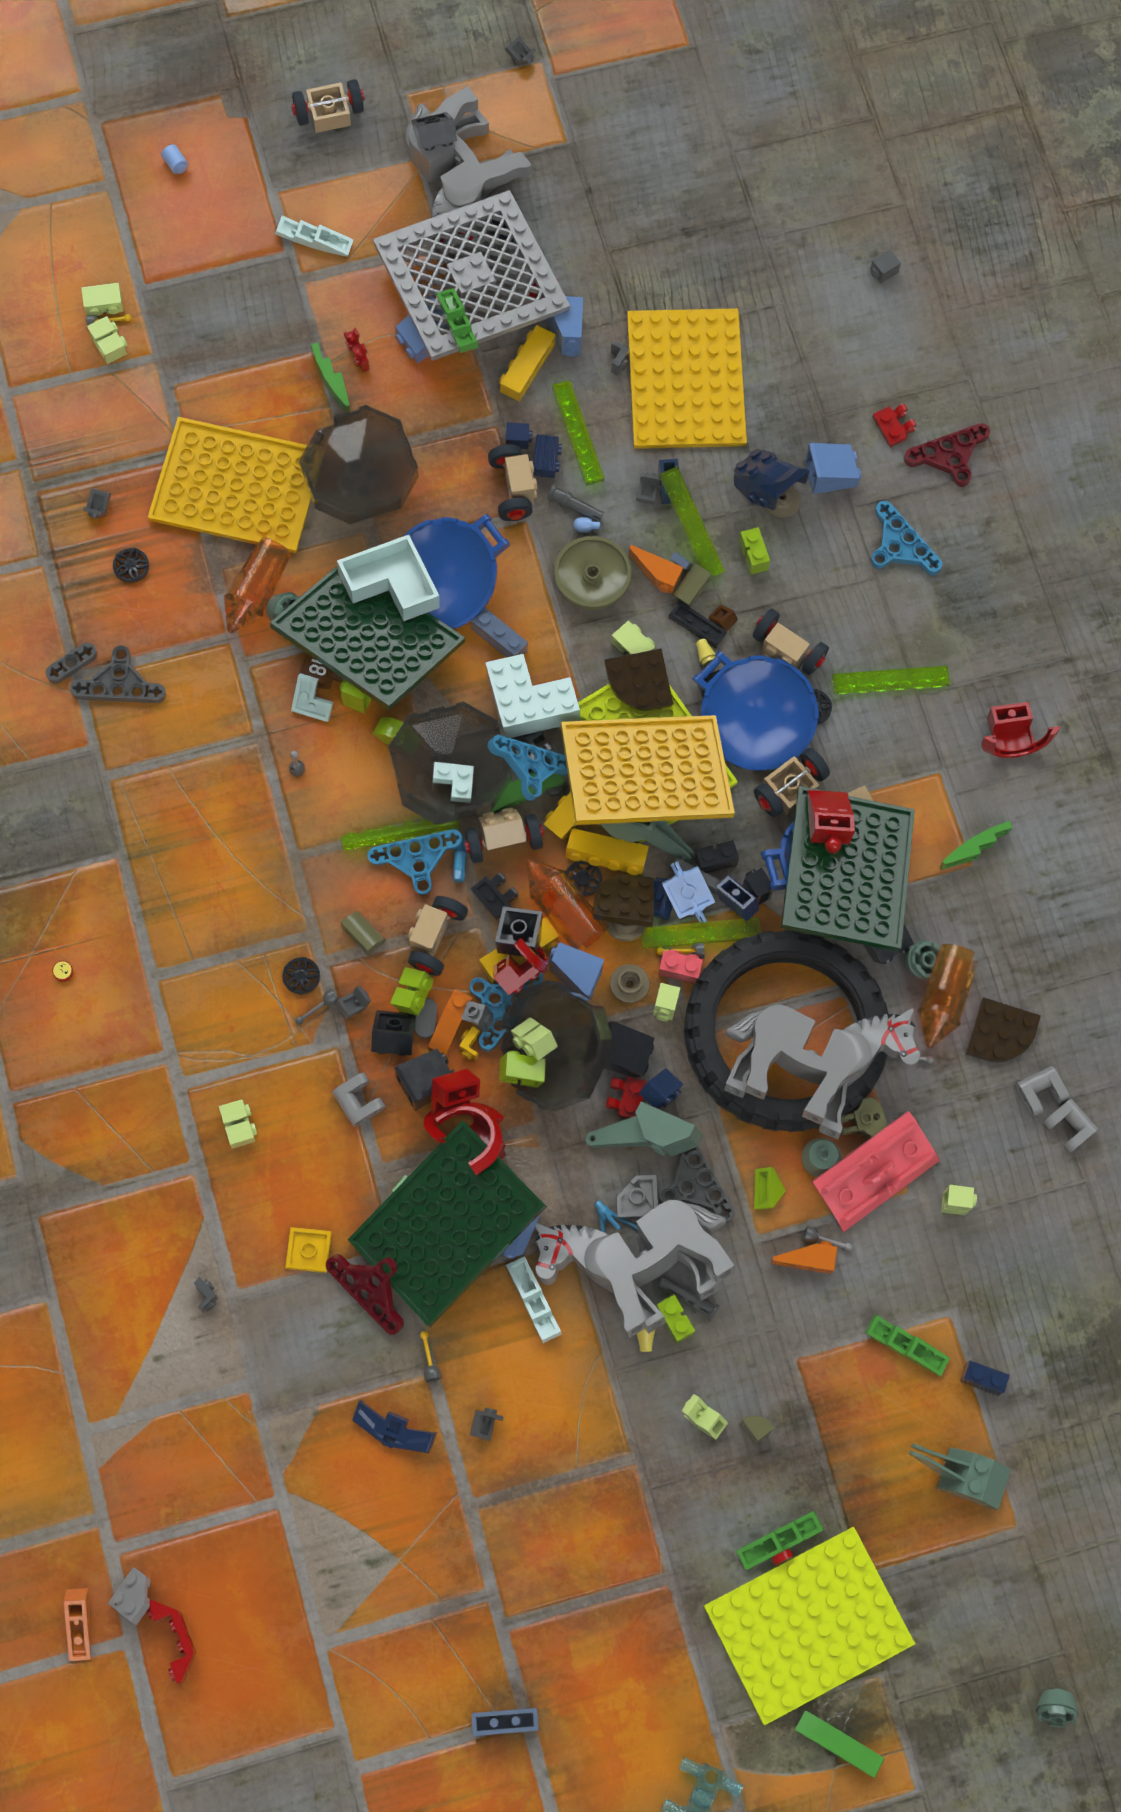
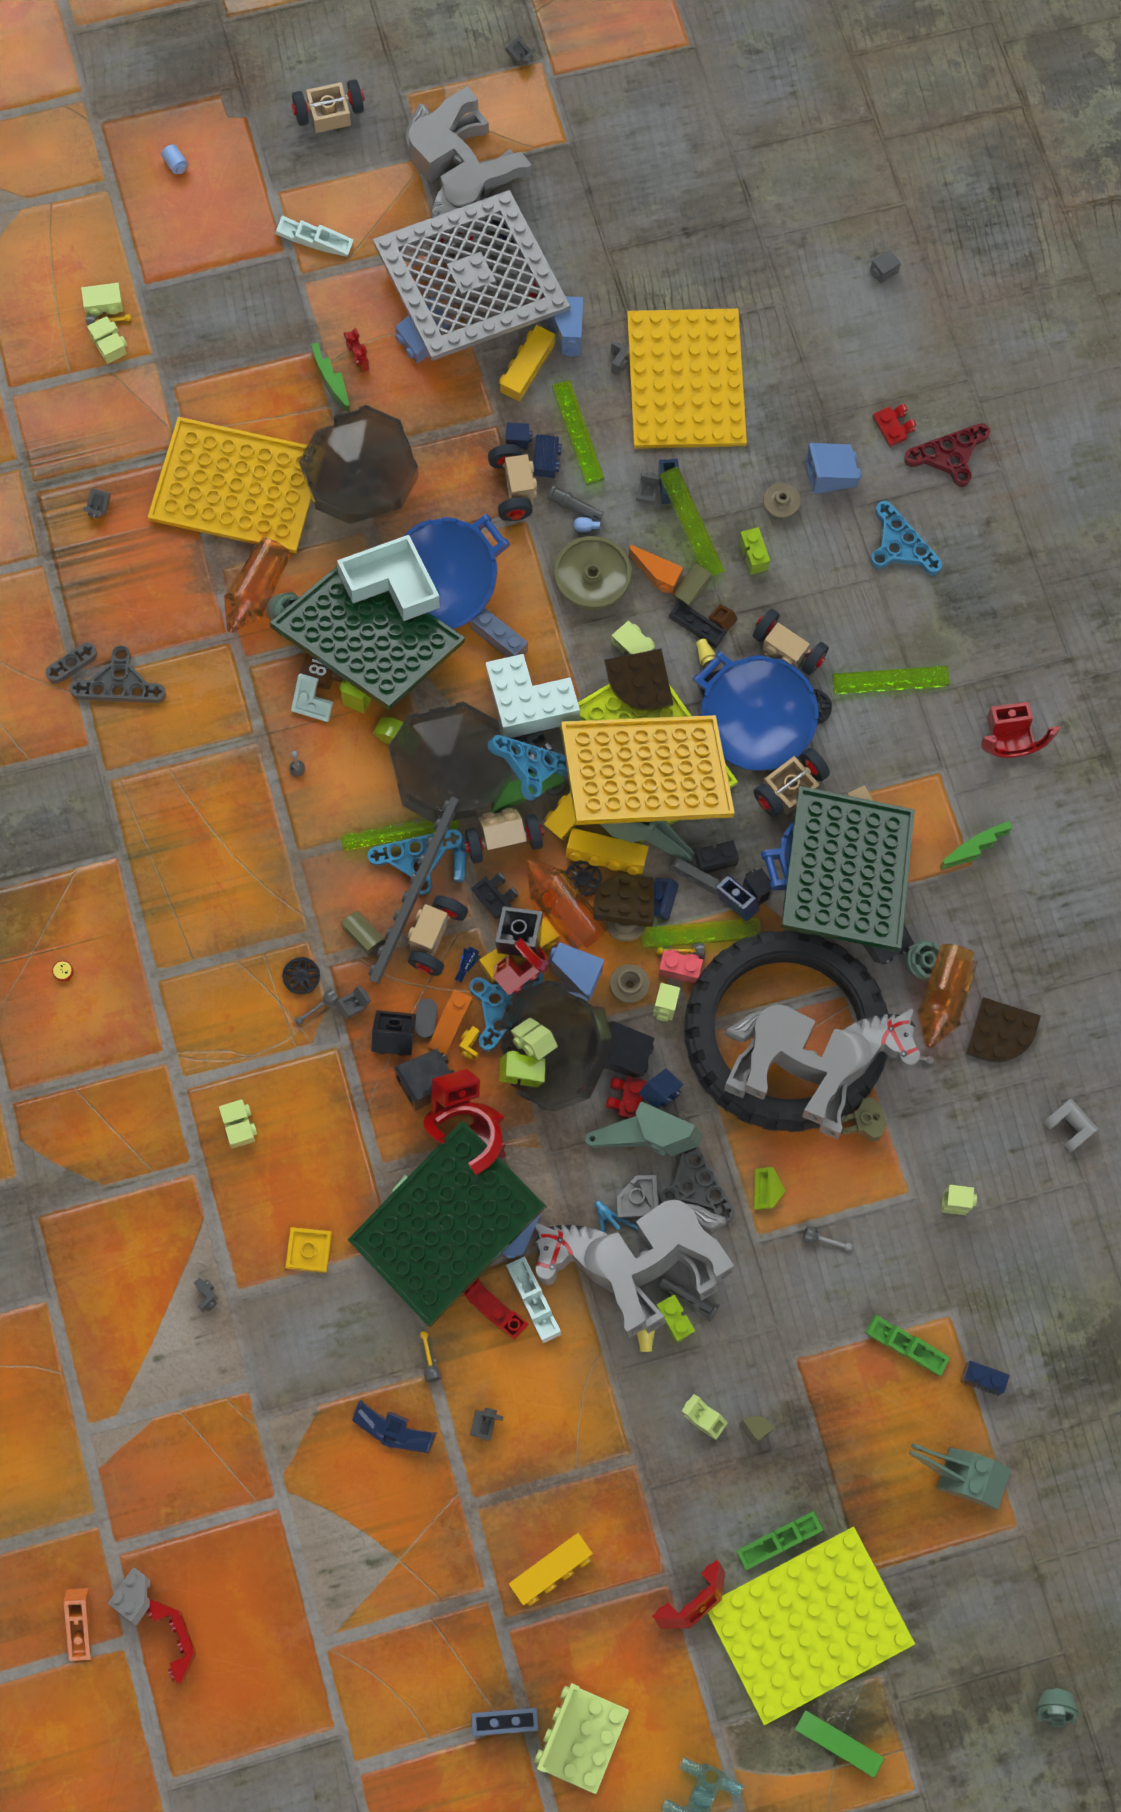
(130, 565): black wheel -> none
(351, 1106): light grey connector -> none
(377, 1295): dark red beam -> none
(409, 898): none -> dark grey plate
(413, 997): lime piece -> none
(434, 131): black slope -> none
(457, 320): bright green slope -> none
(458, 776): light aqua plate -> none
(468, 960): none -> clear blue cone
(479, 1015): dark grey bracket -> none
(495, 1310): none -> red slope
(550, 1569): none -> yellow brick
(581, 1738): none -> yellowish green bracket
(669, 1618): none -> red slope
(681, 561): sand blue tile -> none
(688, 892): light blue plate -> none
(765, 477): dark blue slope -> none
(781, 1557): red tile -> none
(813, 1258): orange slope -> none
(820, 1156): sand green cone -> none
(830, 819): red slope -> none
(876, 1171): coral hinge -> none
(1037, 1082): light grey connector -> none

